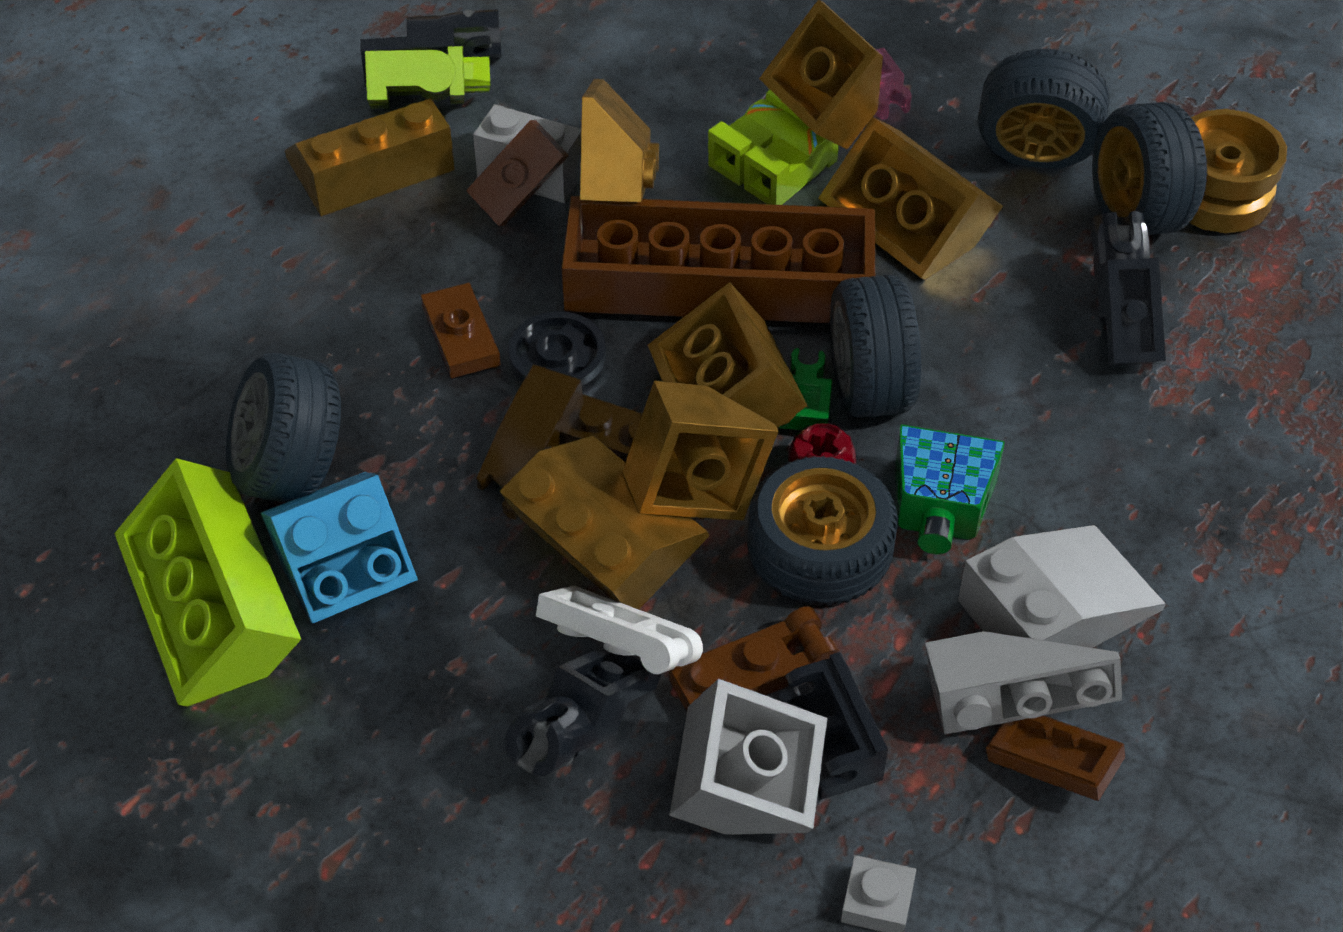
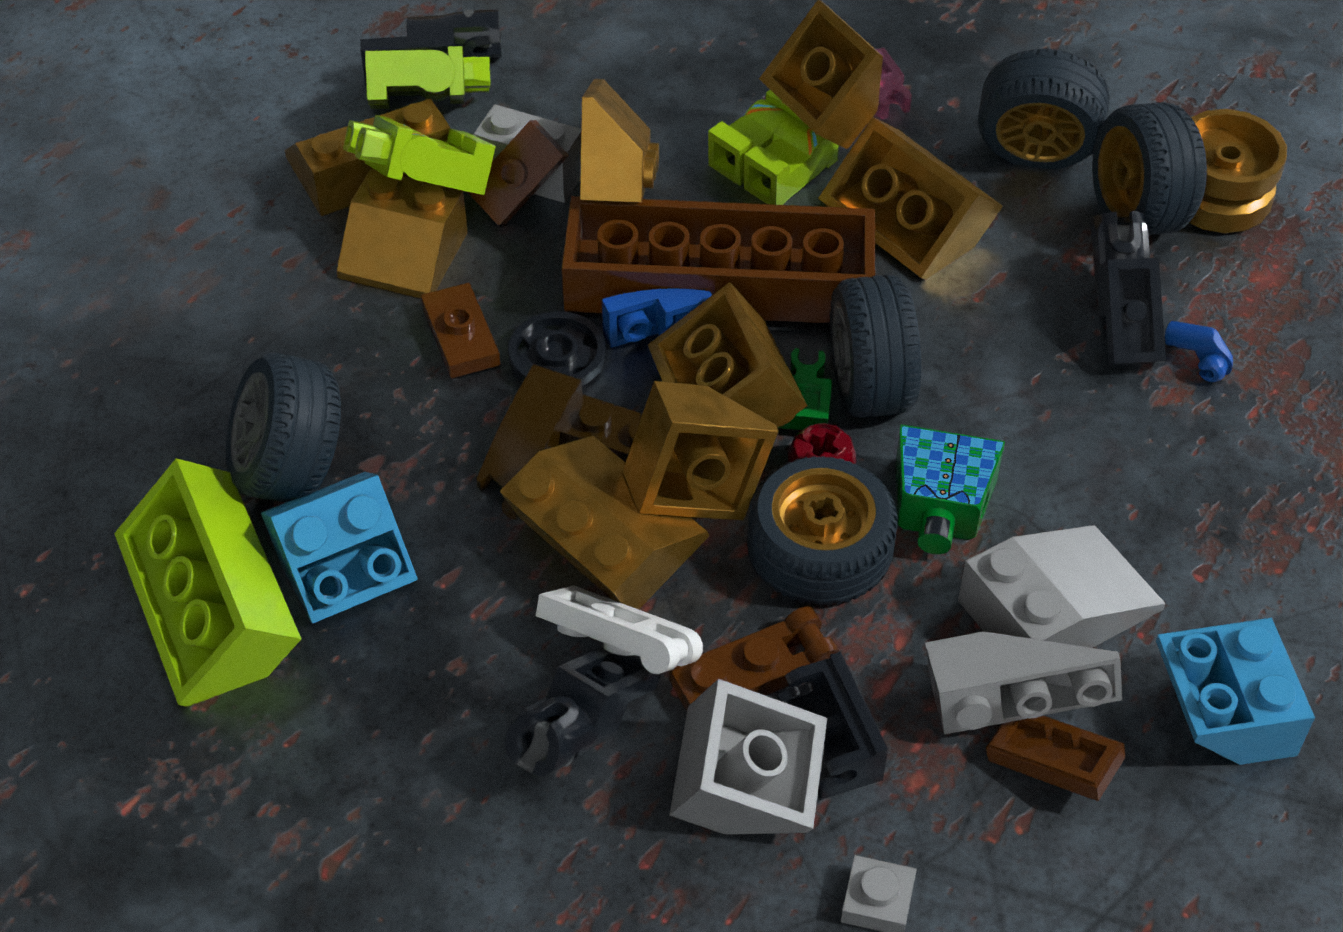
(397, 149): none -> lime hips
(401, 234): none -> pearl gold slope
(646, 312): none -> blue slope
(1208, 345): none -> blue arm
(1238, 690): none -> dark azure slope

